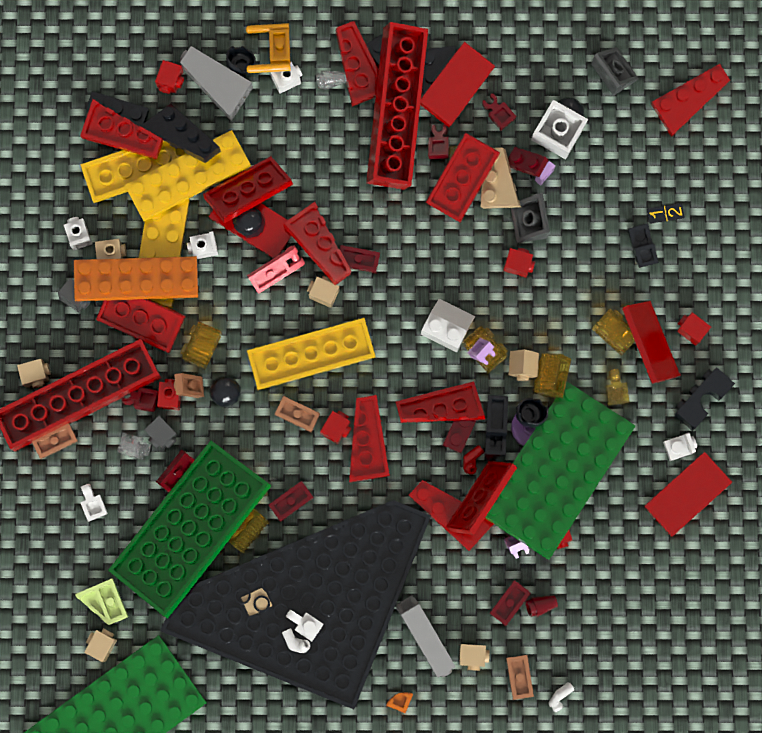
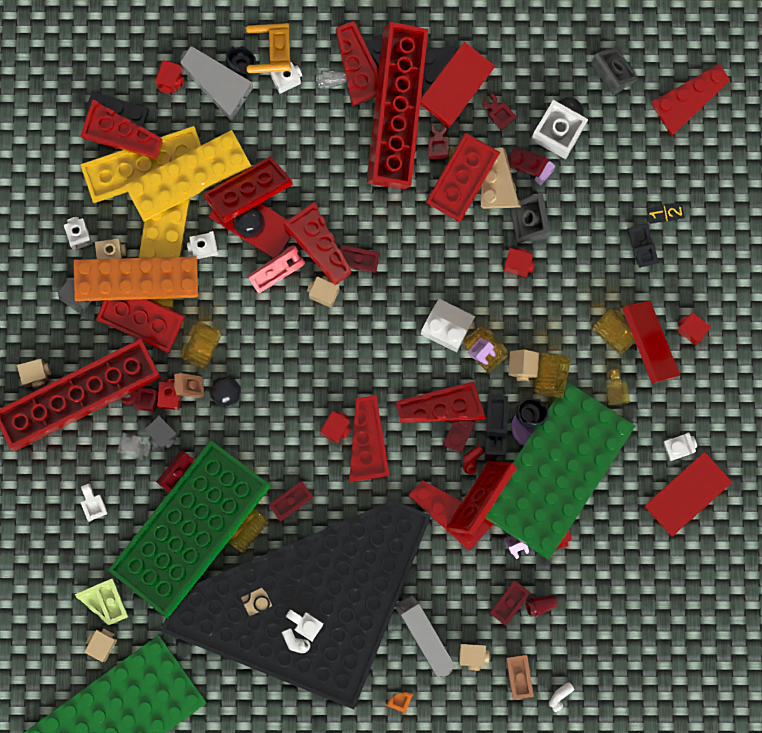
(55, 441): nougat plate -> none
(182, 134): black wing -> none
(297, 414): nougat plate -> none
(311, 353): yellow plate -> none
(714, 384): black arch -> none

